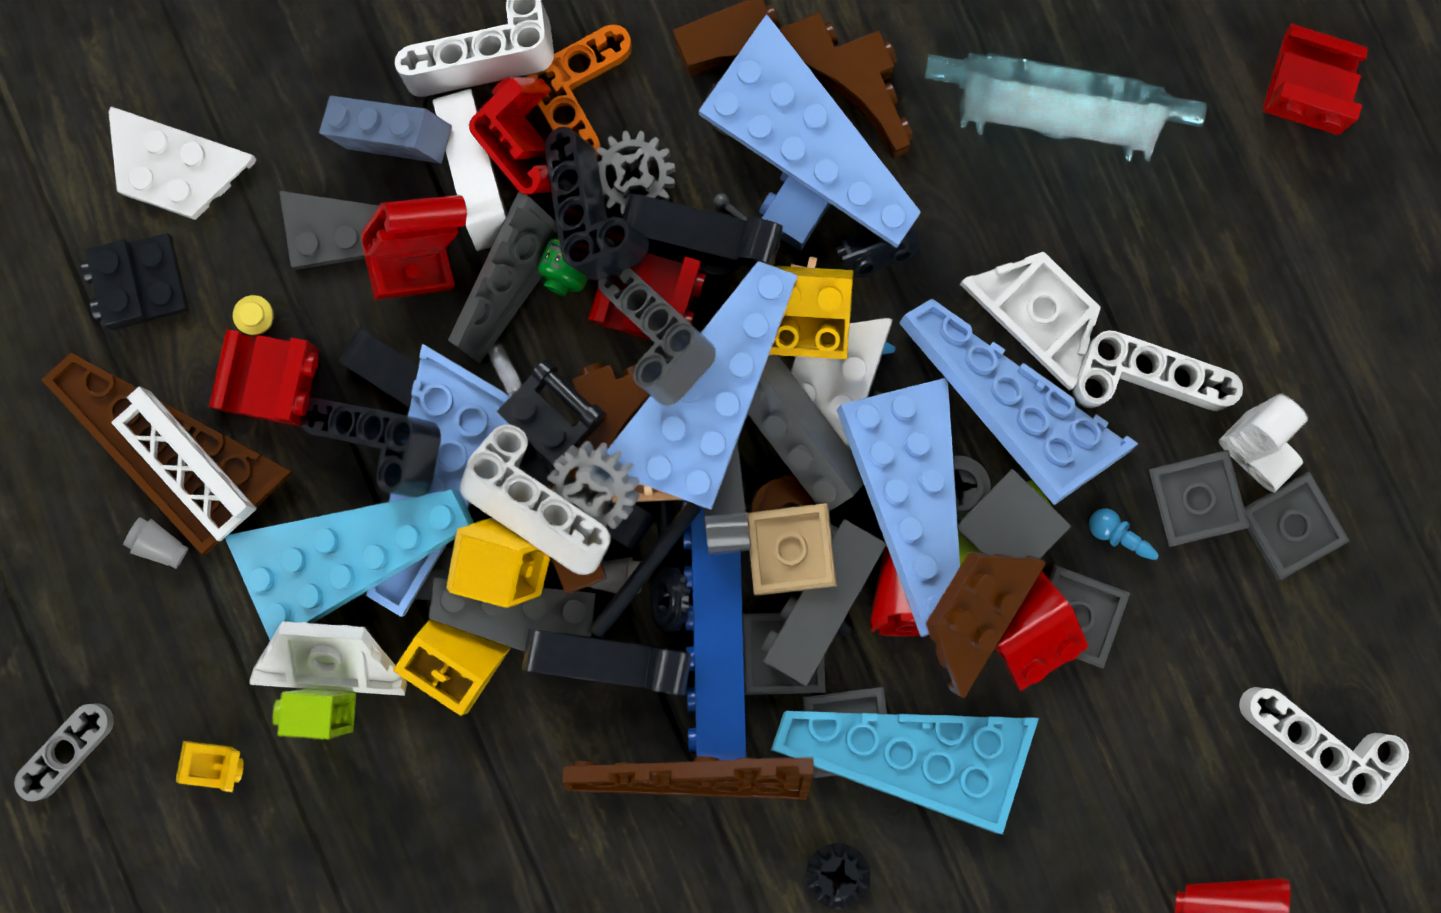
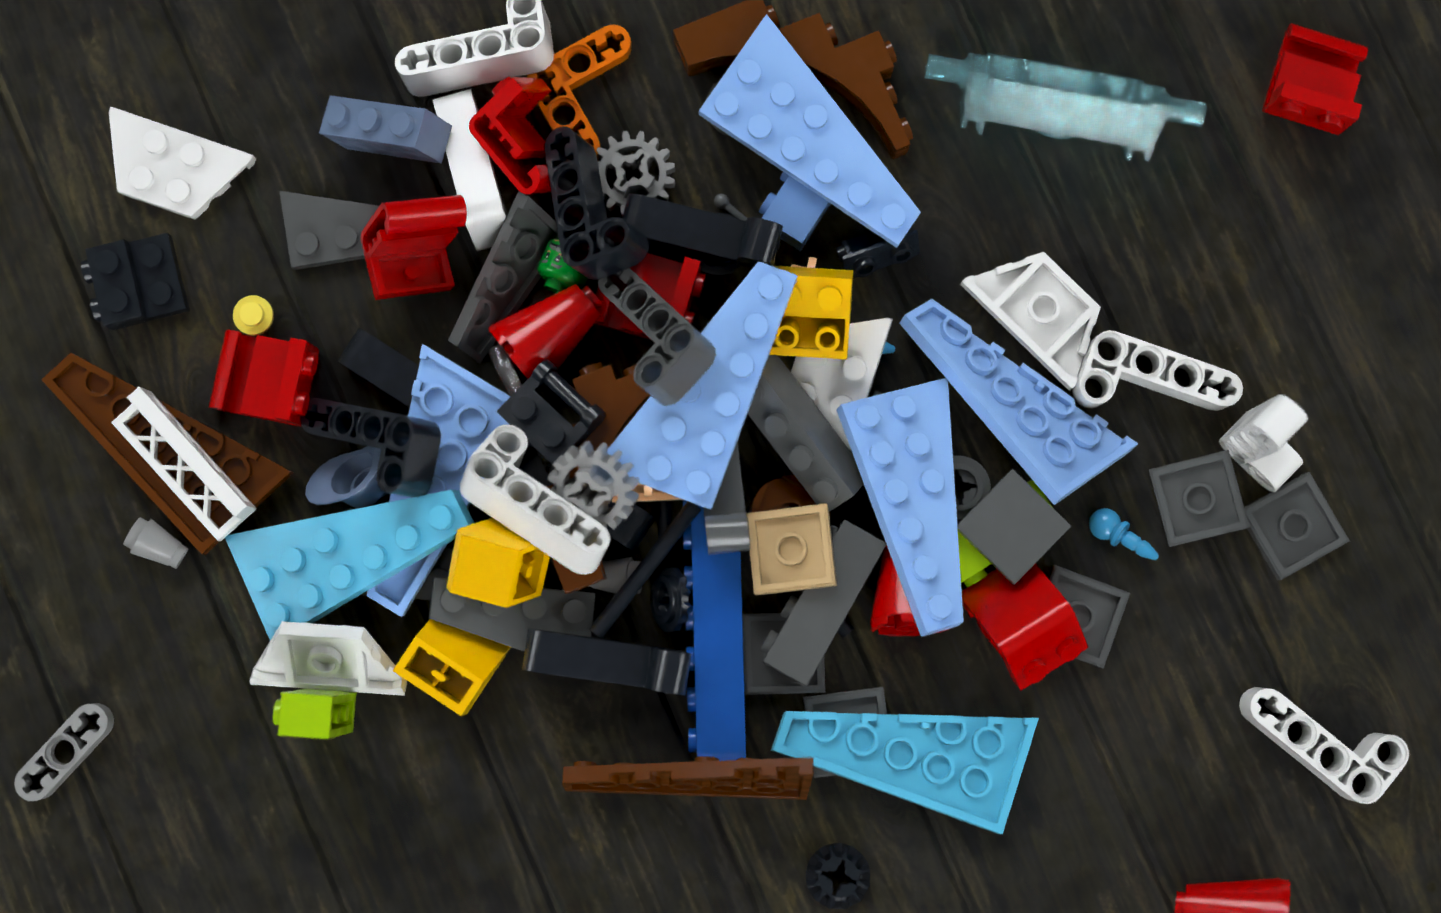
(209, 765): yellow bracket -> none
(347, 479): none -> sand blue piece
(547, 328): none -> red cone
(978, 611): reddish brown wing -> none

